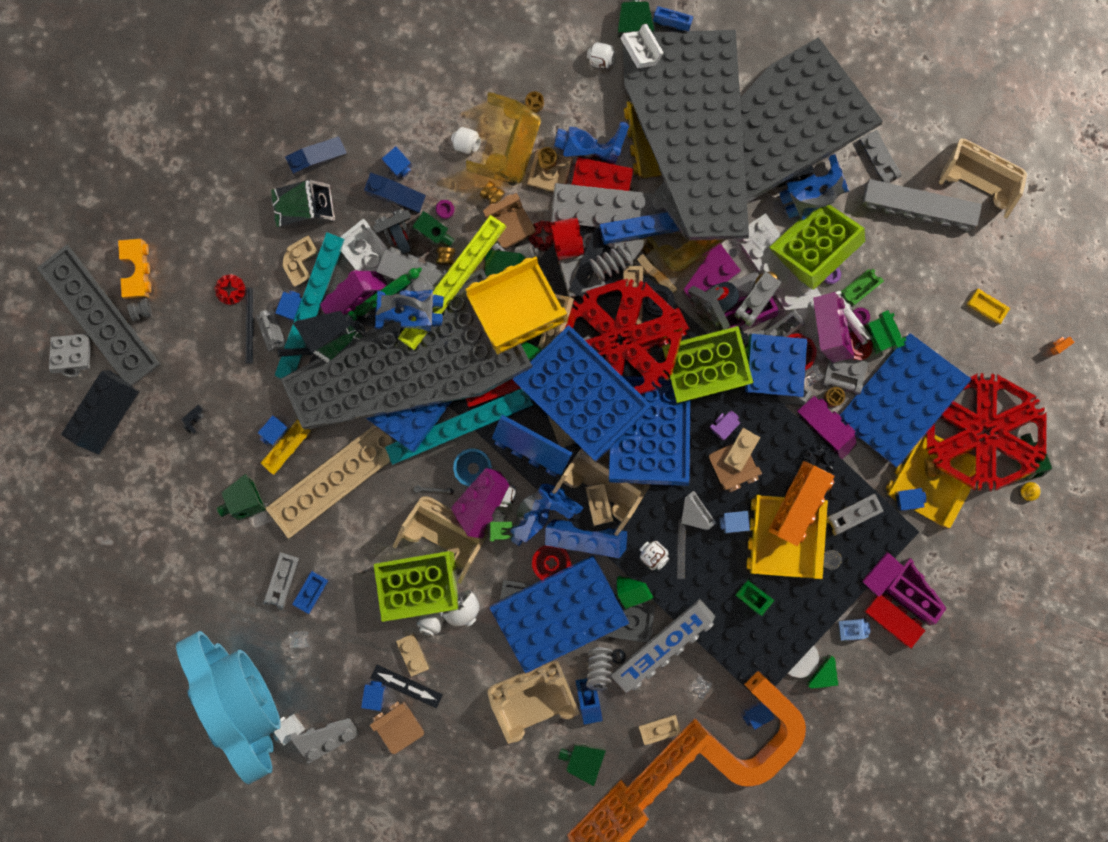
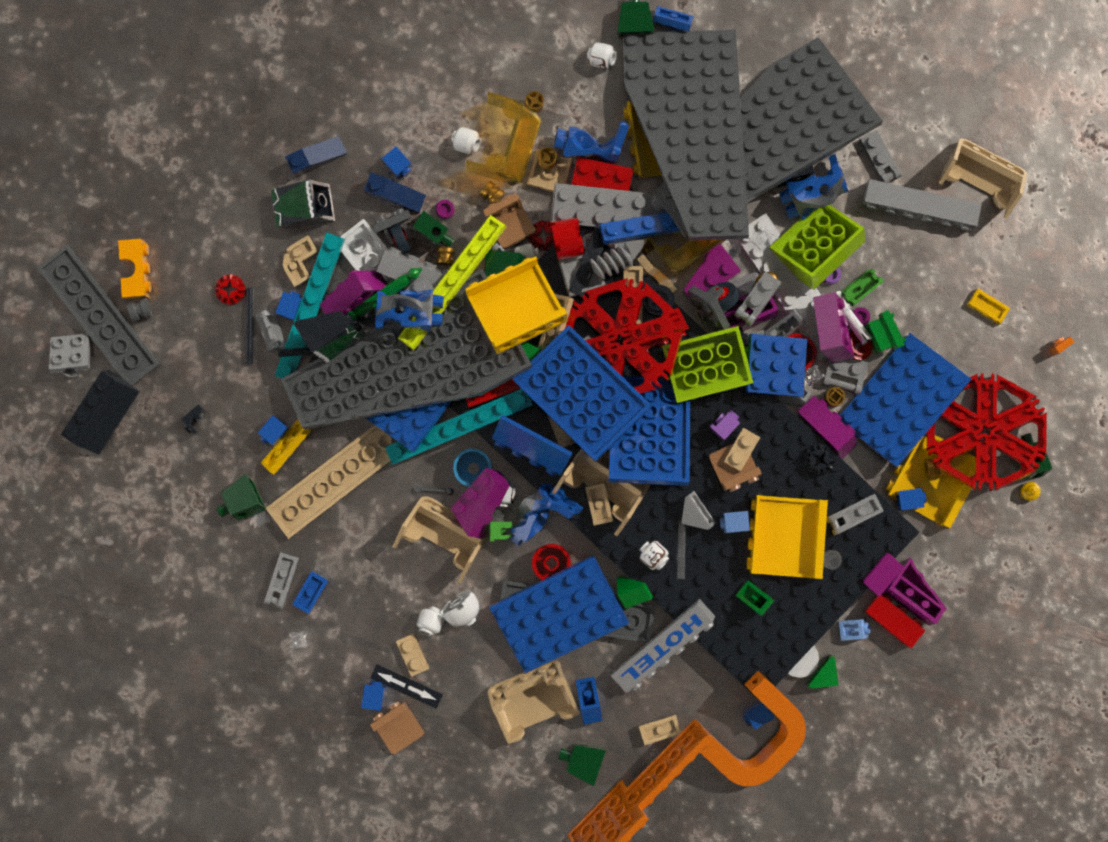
(231, 704): medium azure plant -> none
(288, 726): white brick -> none
(321, 741): light grey wing -> none
(417, 586): lime slope -> none
(565, 535): blue arch -> none
(597, 668): light grey piece -> none
(614, 656): black hinge -> none
(642, 47): white bracket -> none
(700, 686): clear wheel -> none
(801, 503): orange brick -> none

